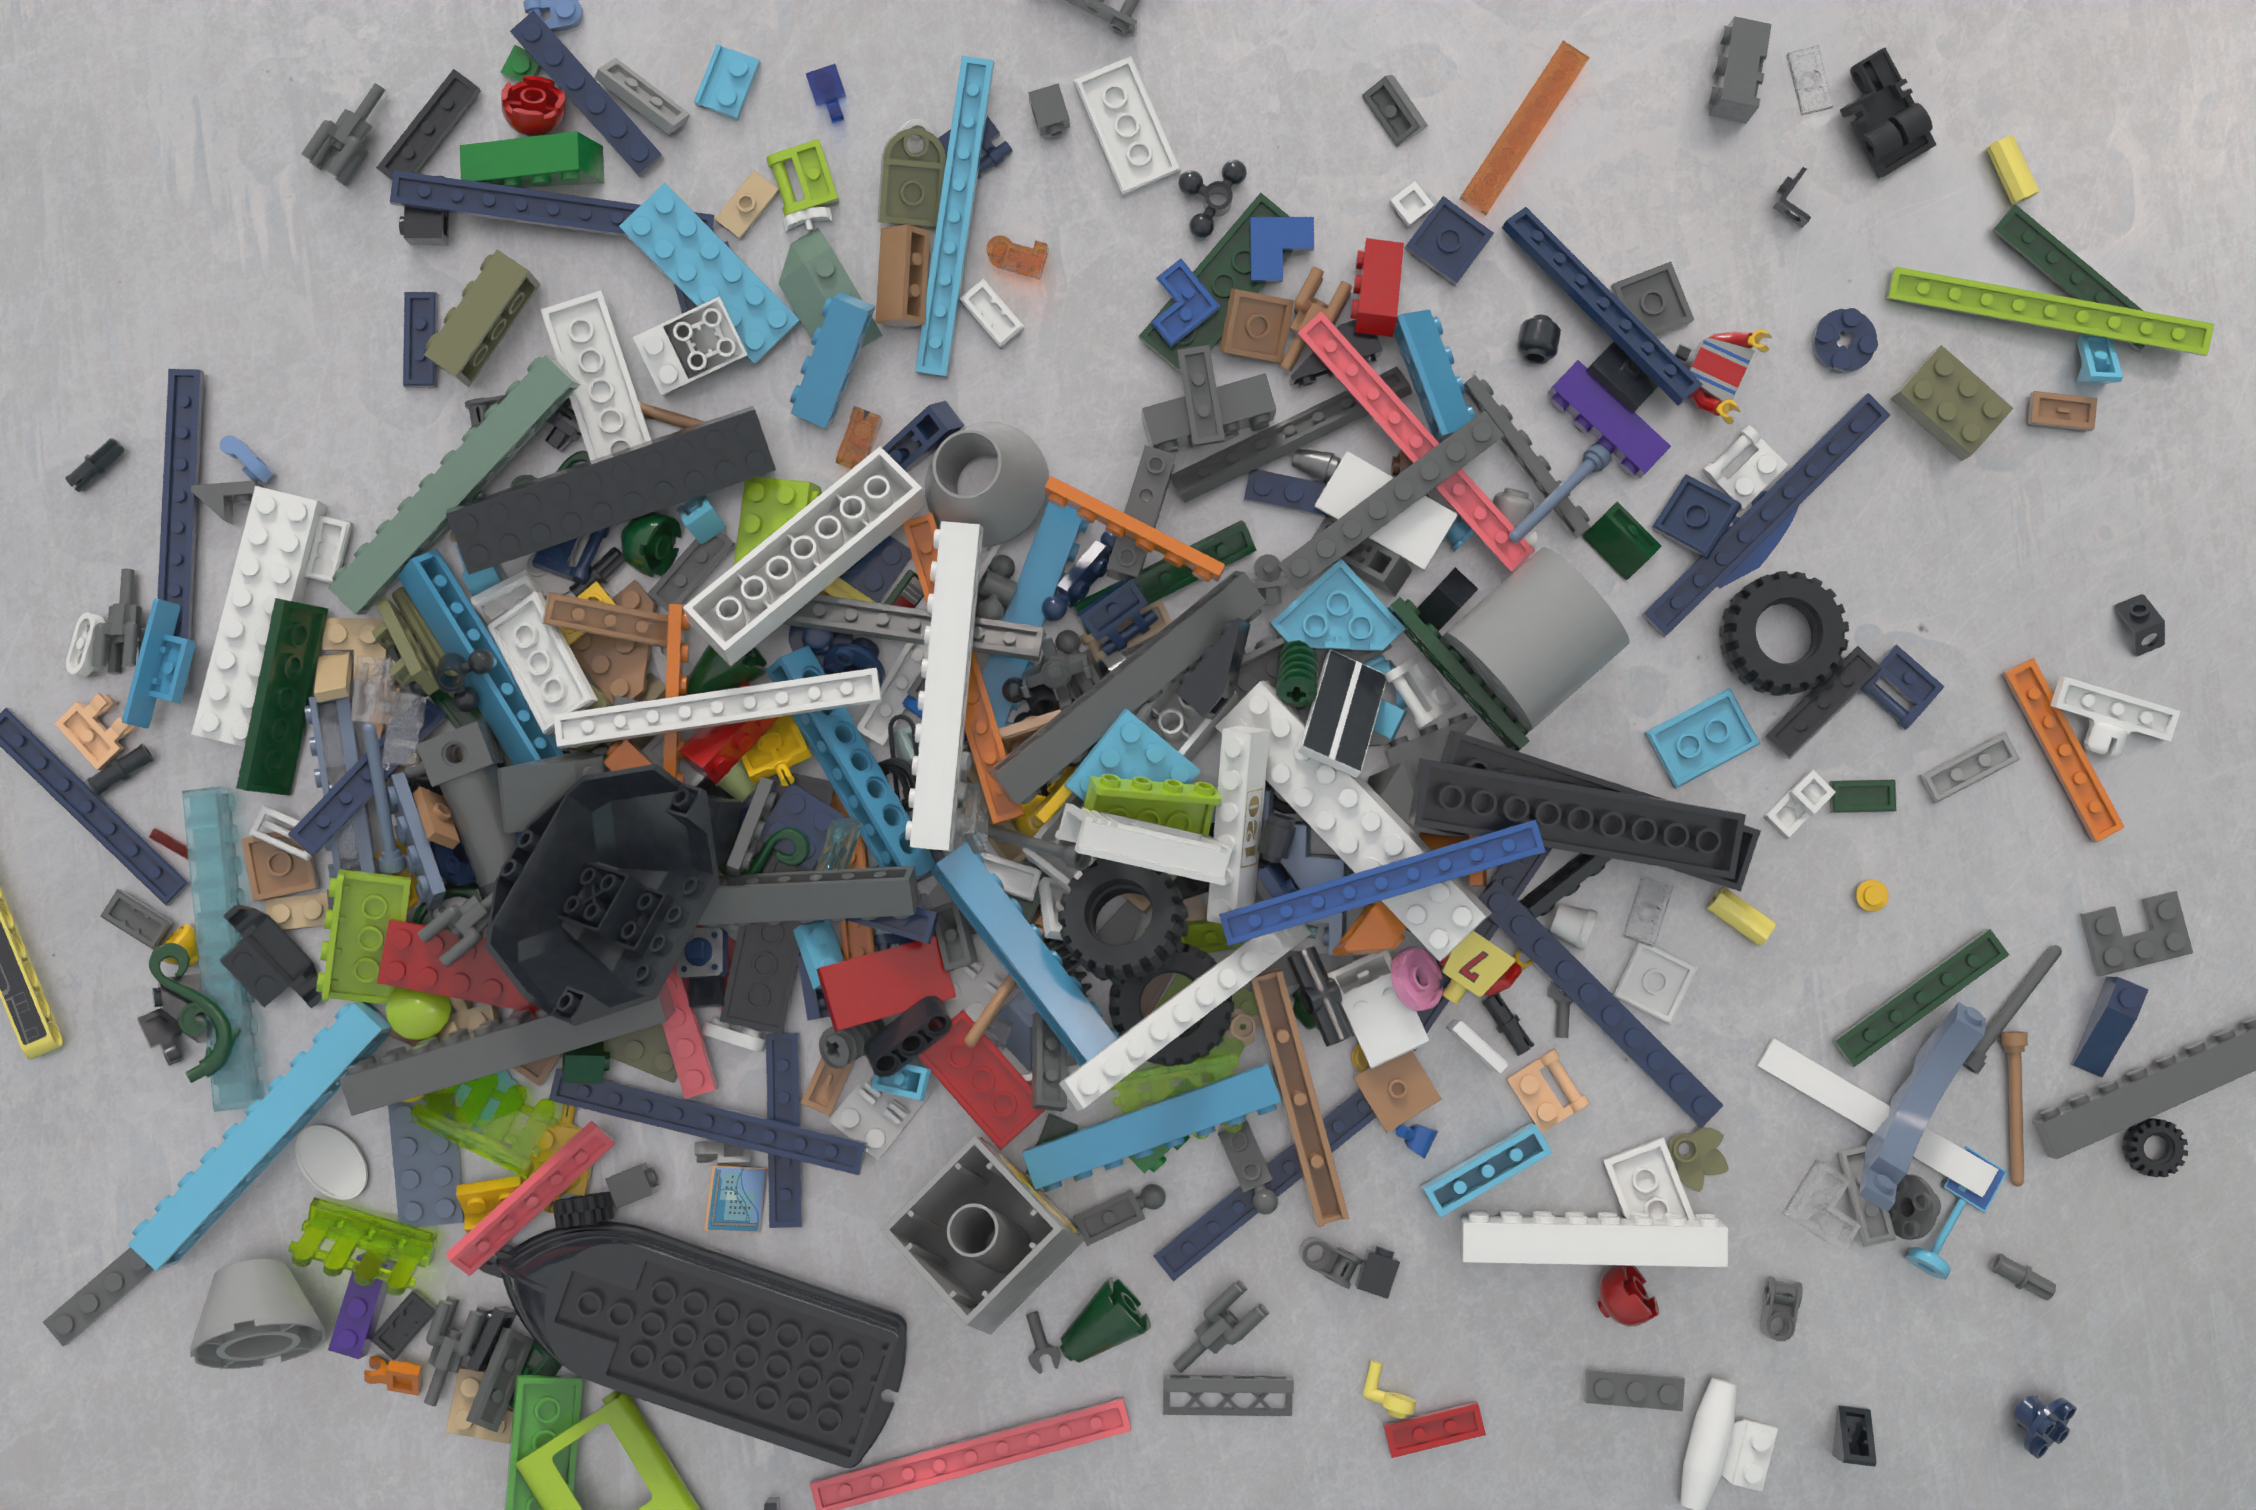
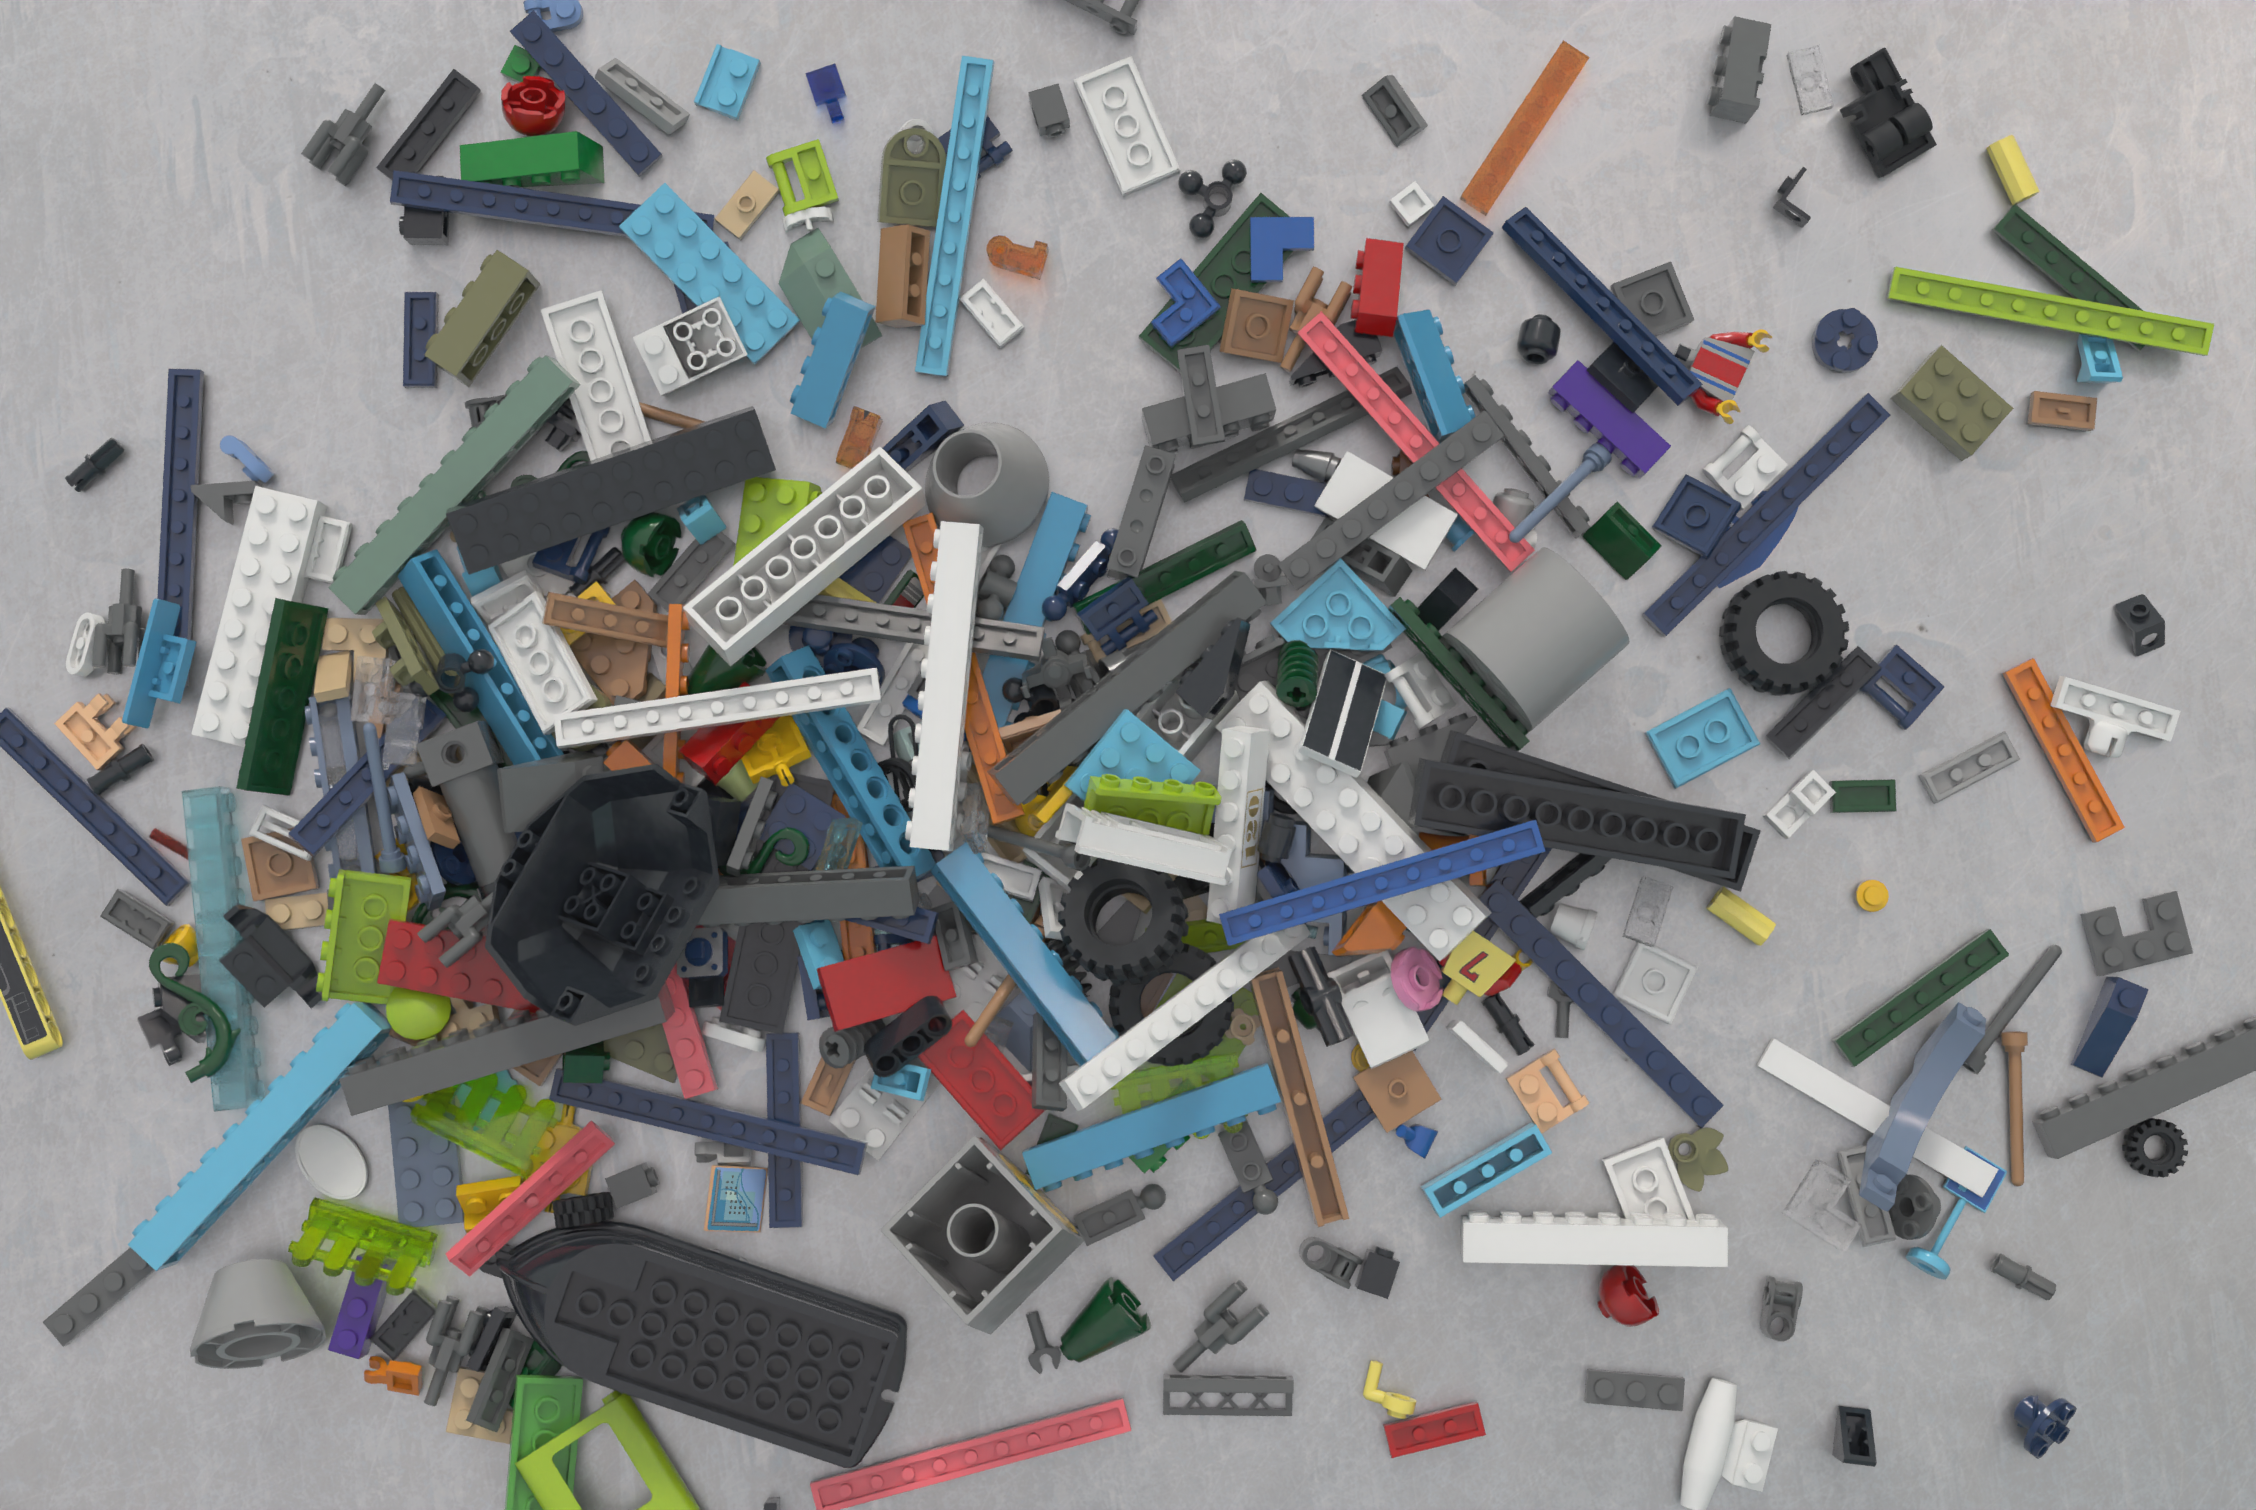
(1121, 524): orange plate -> none

